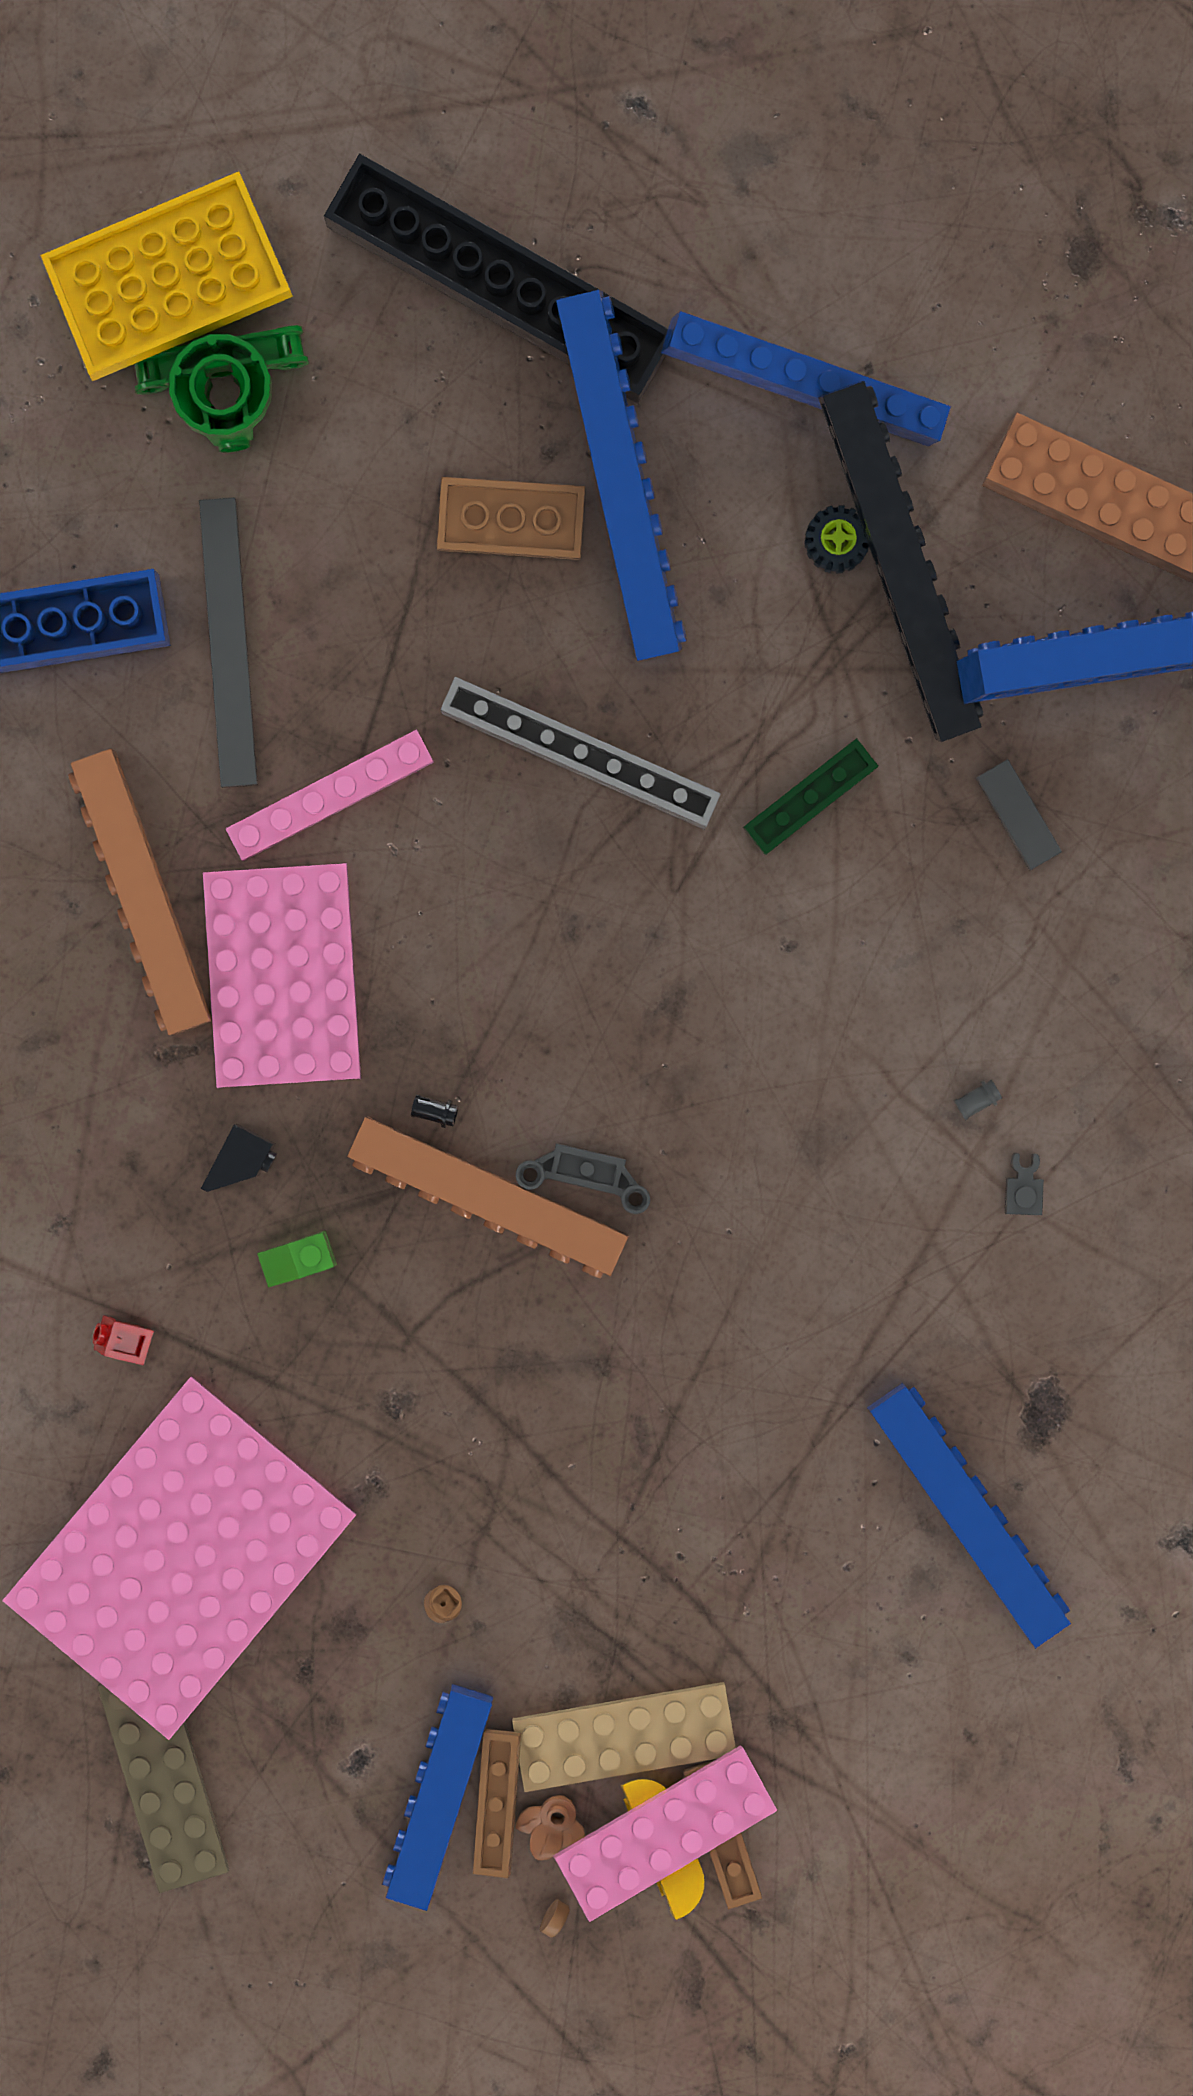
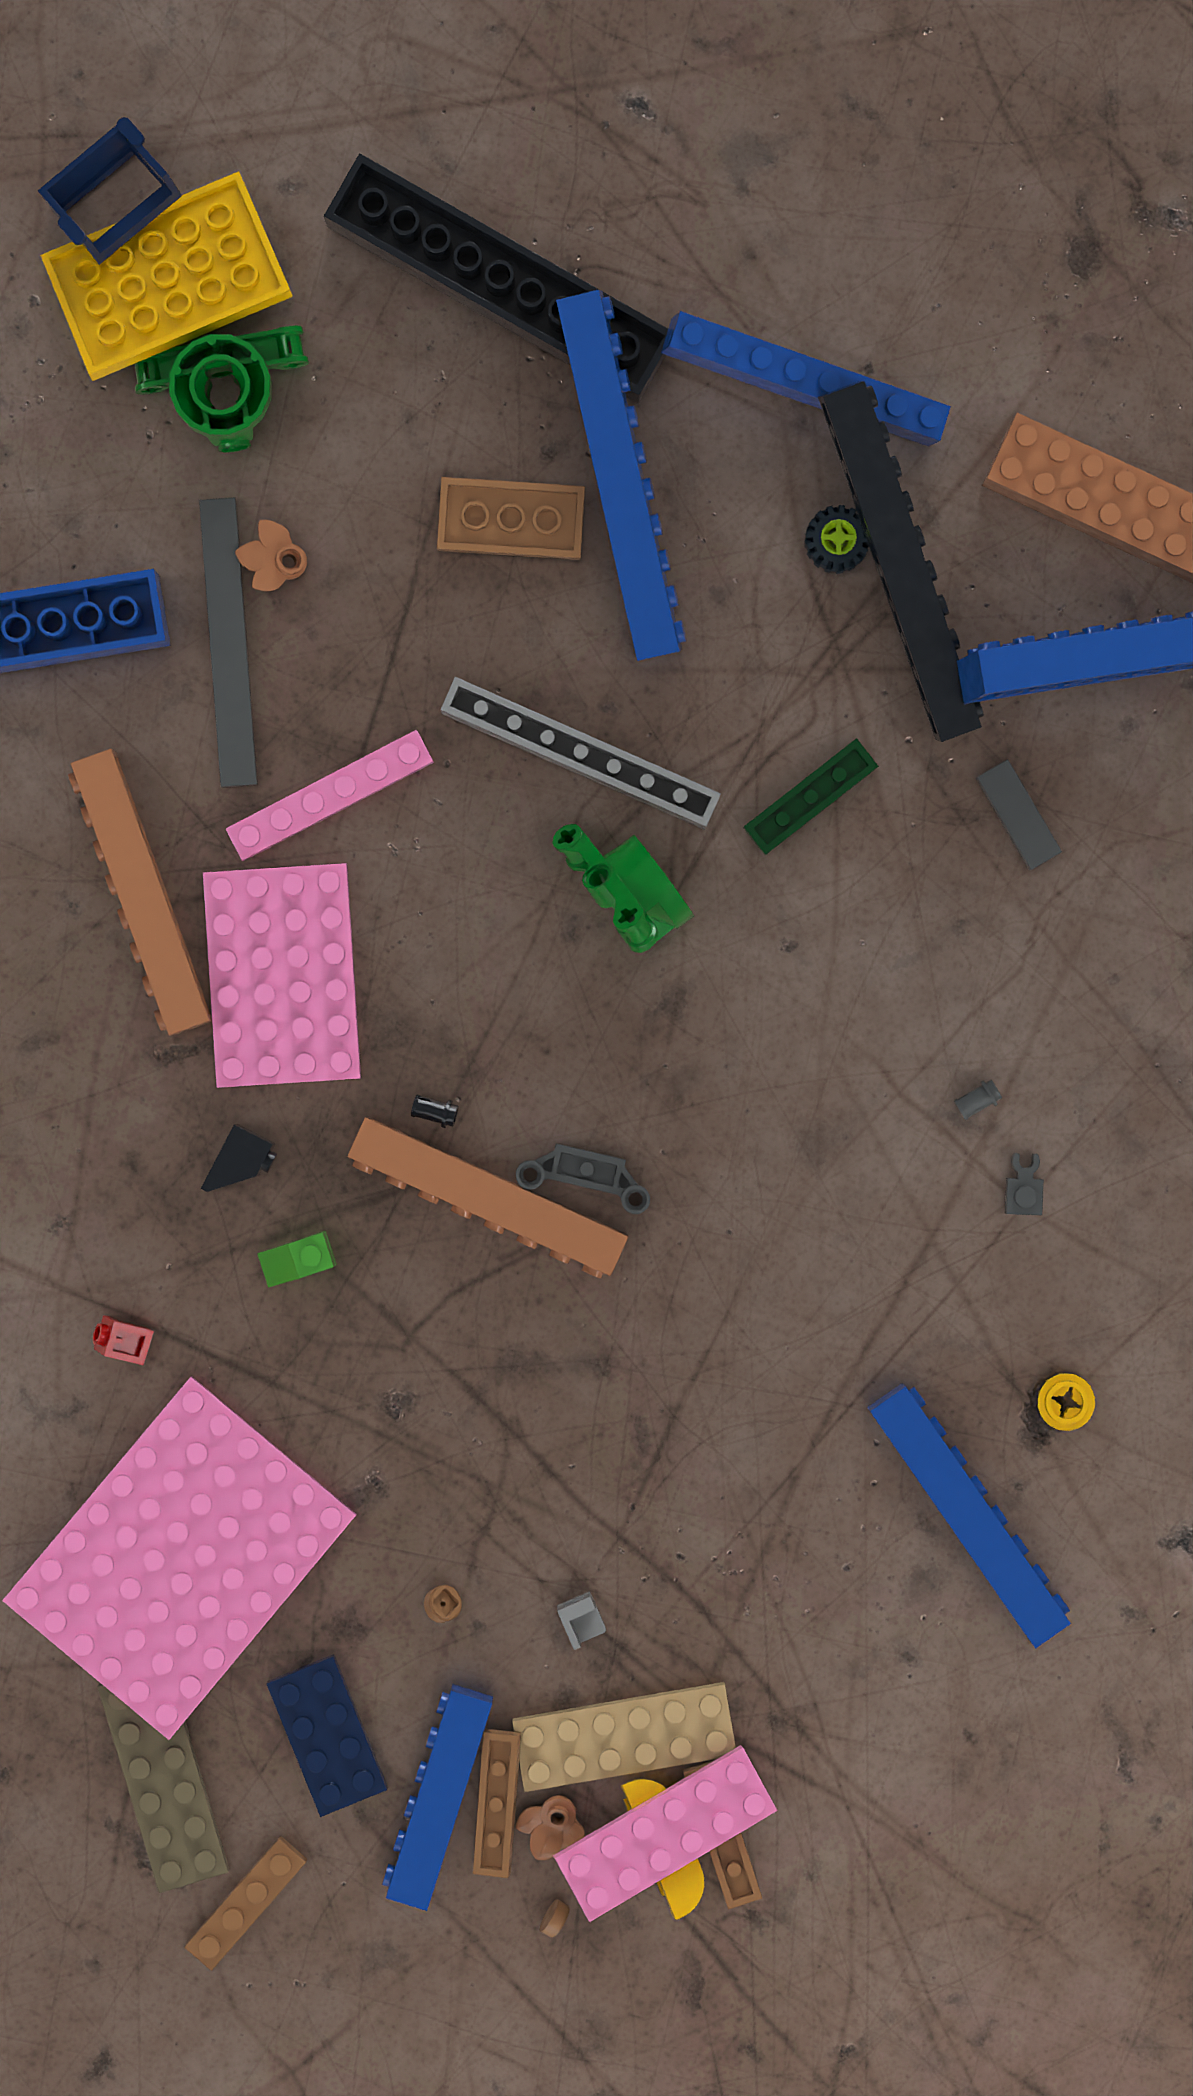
(94, 167): none -> dark blue piece
(245, 1903): none -> medium nougat plate
(266, 557): none -> nougat plate
(327, 1735): none -> dark blue plate
(581, 1619): none -> light grey panel
(630, 882): none -> green piece
(1072, 1417): none -> yellow gear

